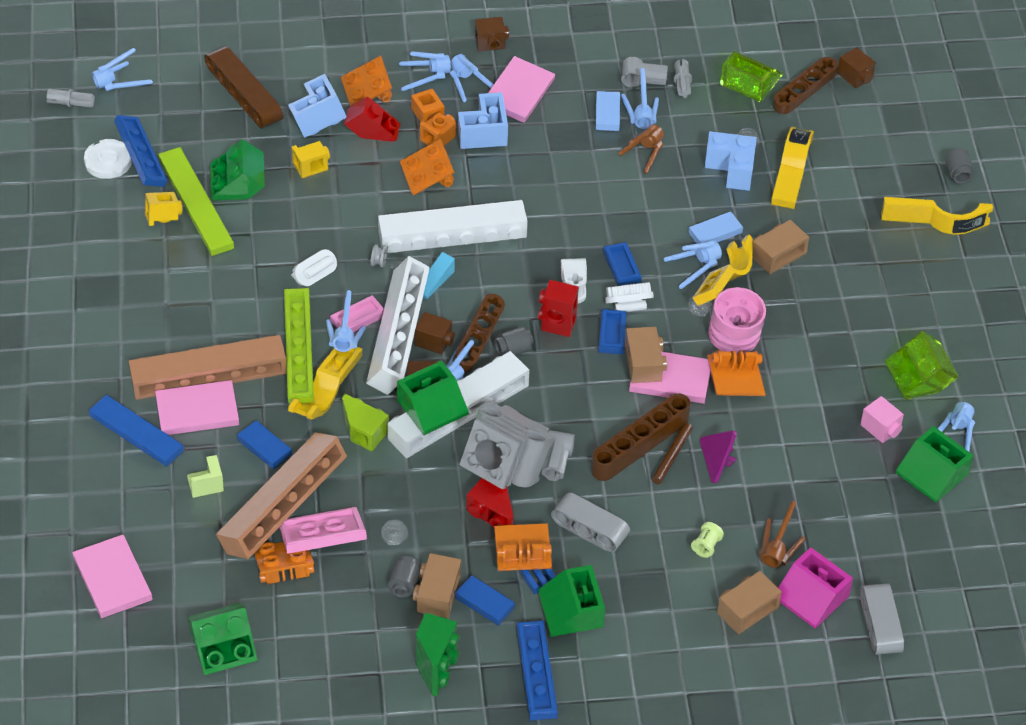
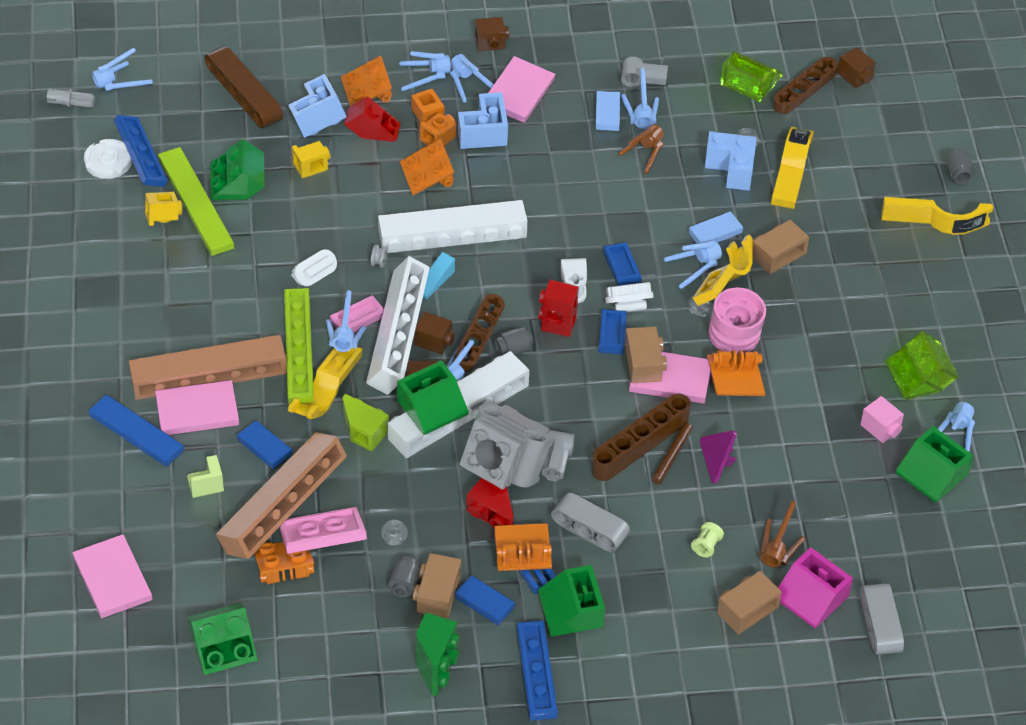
(682, 78): light grey axle -> none

